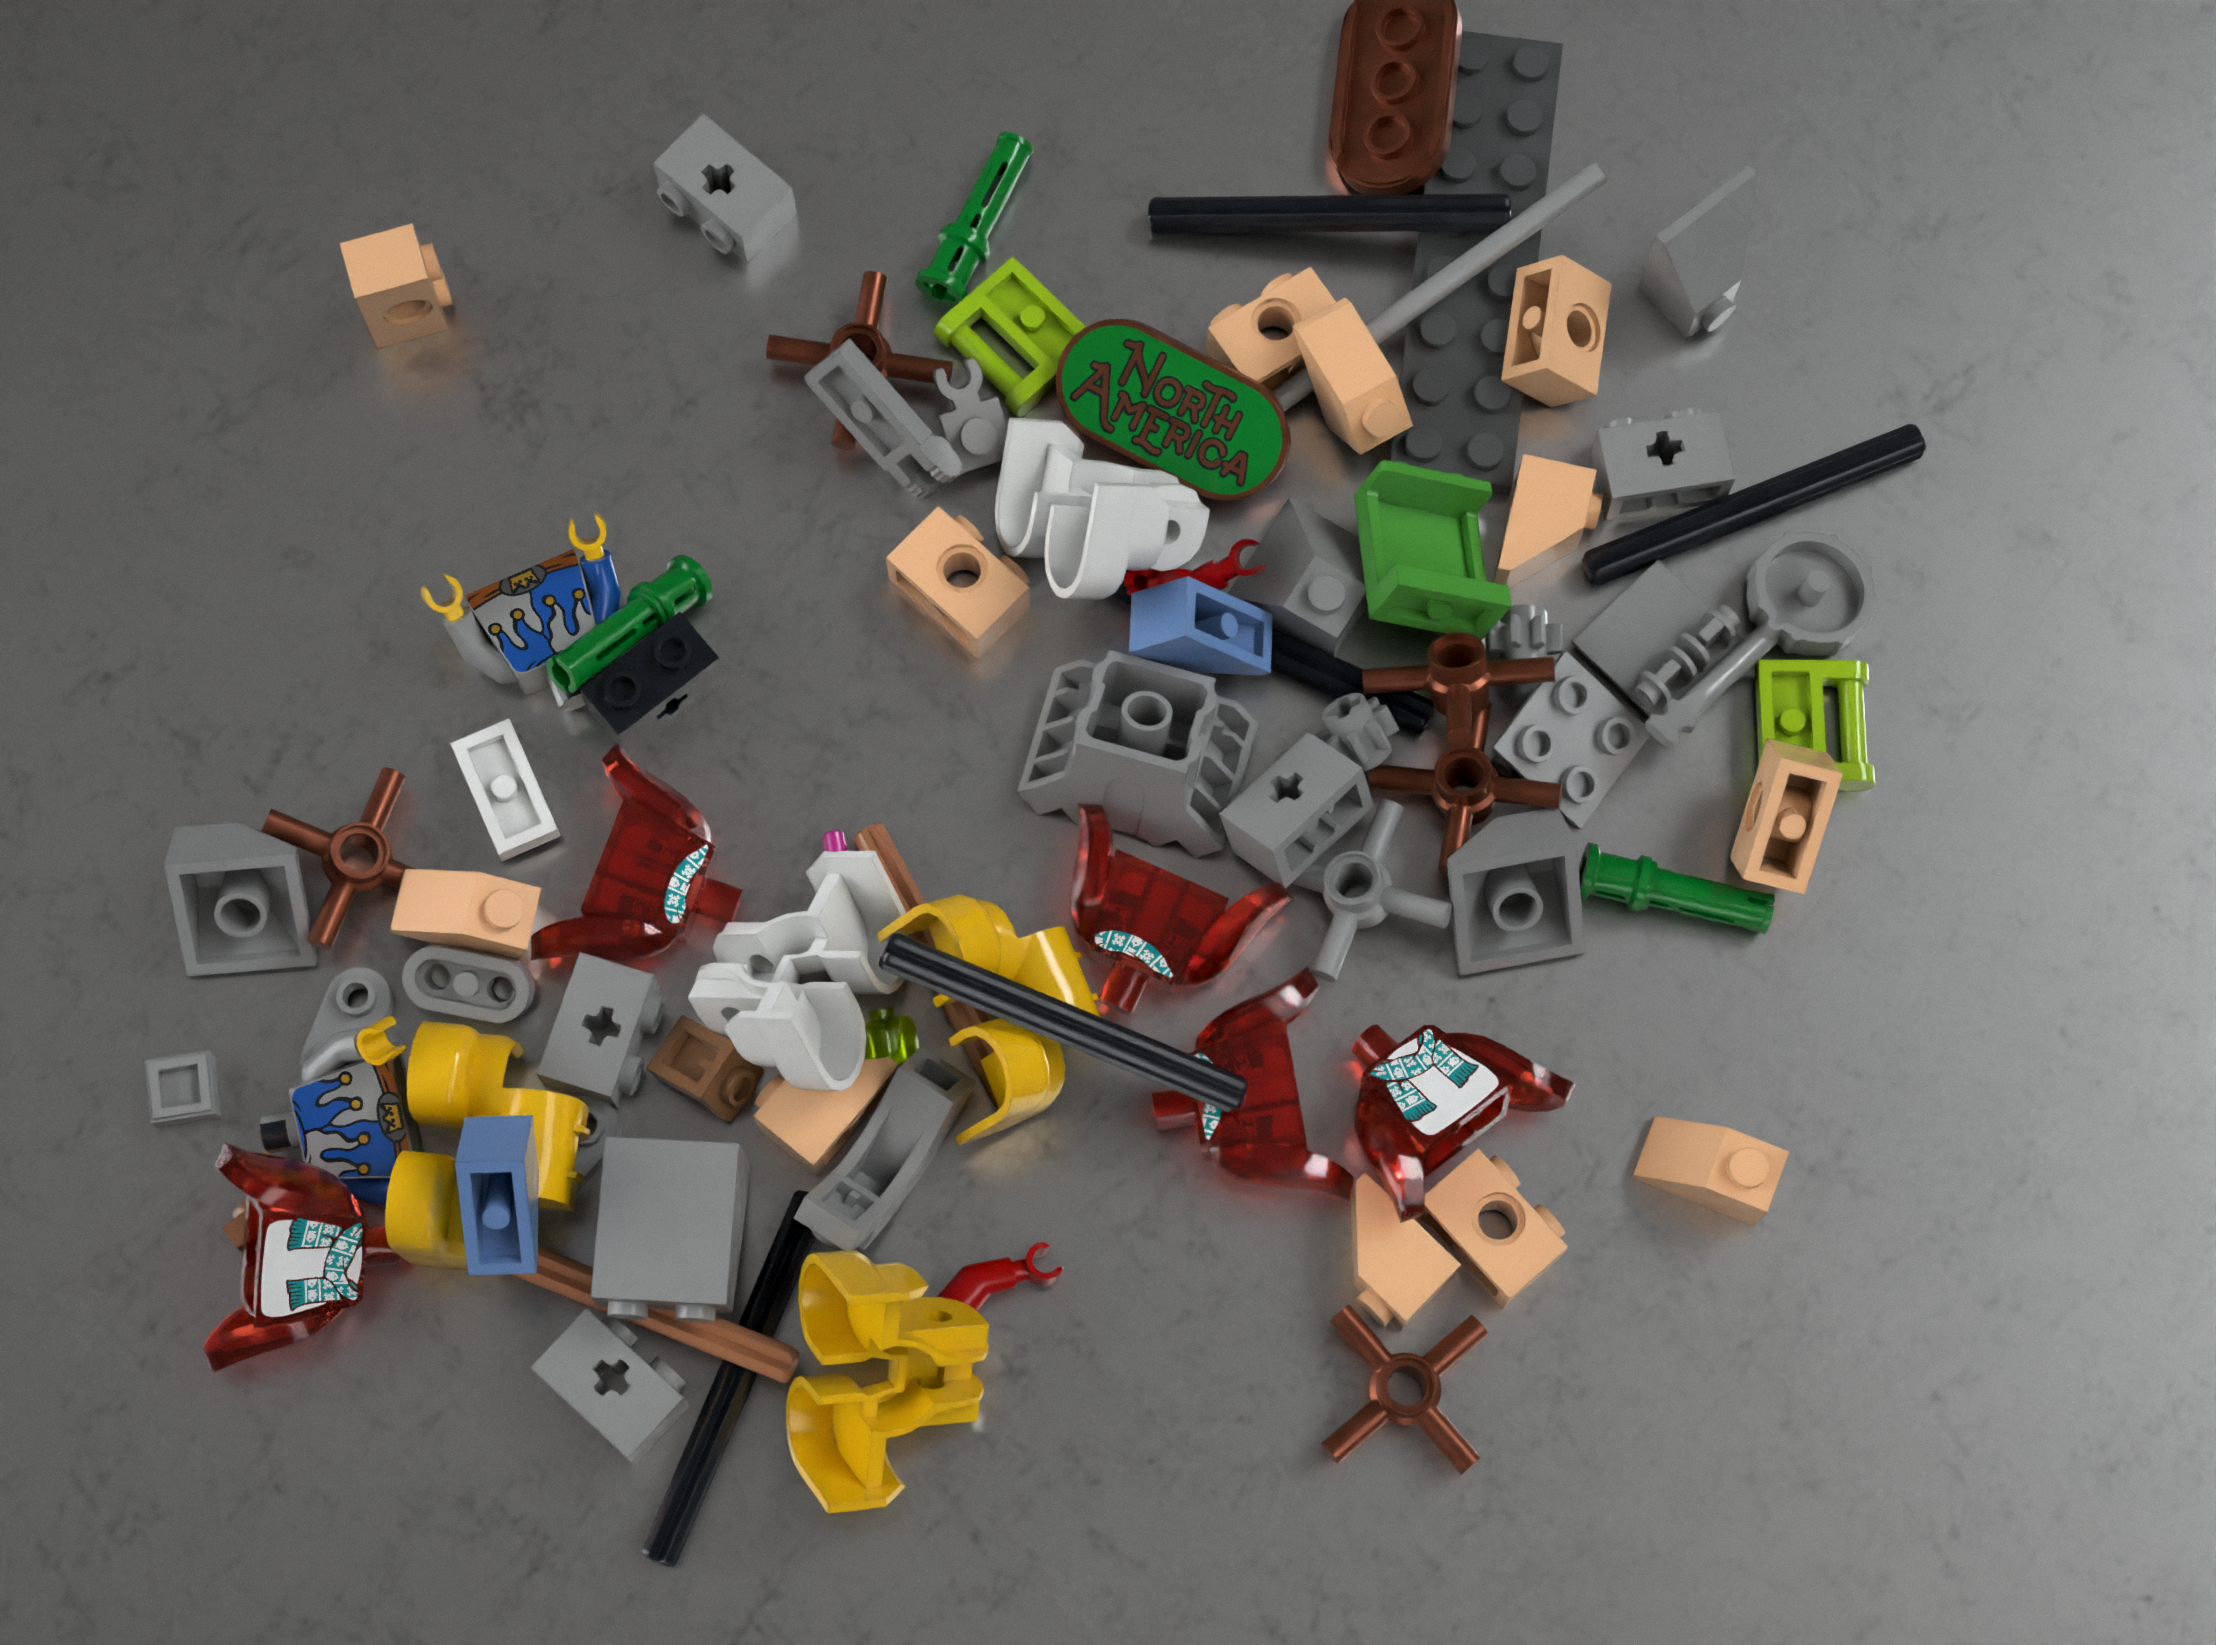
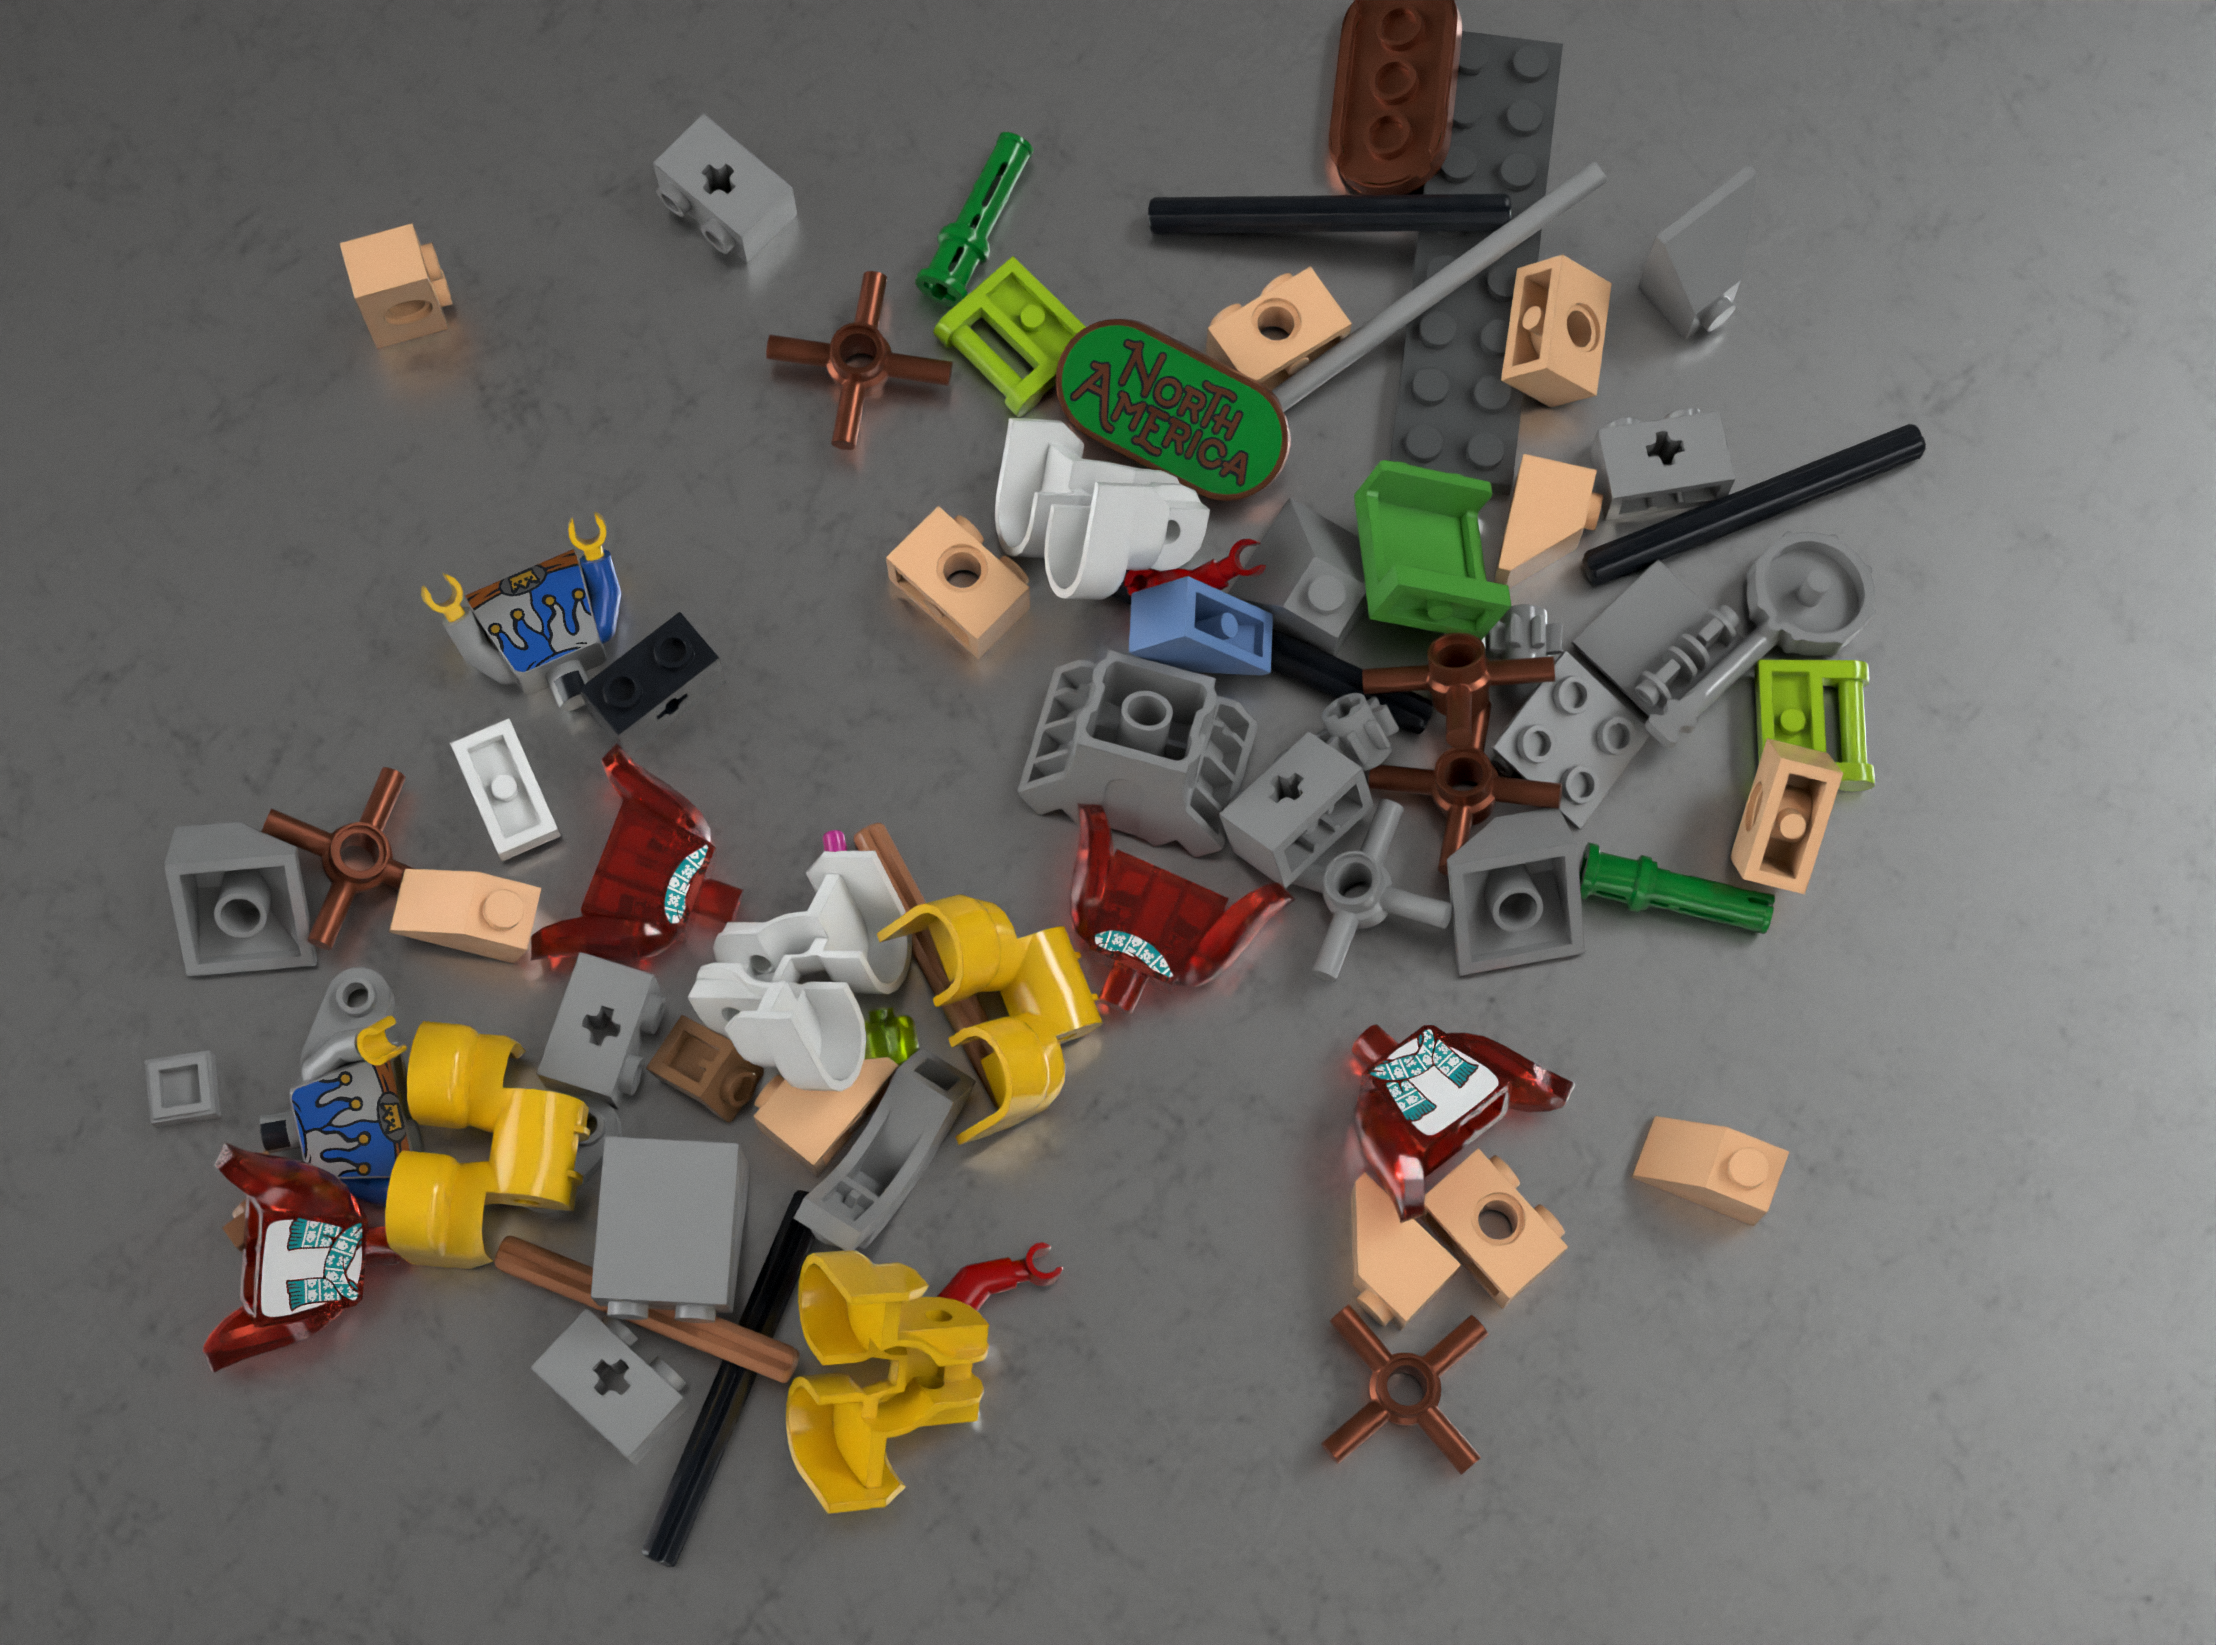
(470, 983): light grey plate -> none
(499, 1194): medium blue slope -> none
(646, 610): green pin -> none
(883, 421): light grey hinge -> none
(973, 425): light grey plate -> none
(1062, 1022): black axle -> none
(1266, 1135): clear red torso -> none
(1351, 377): light nougat slope -> none

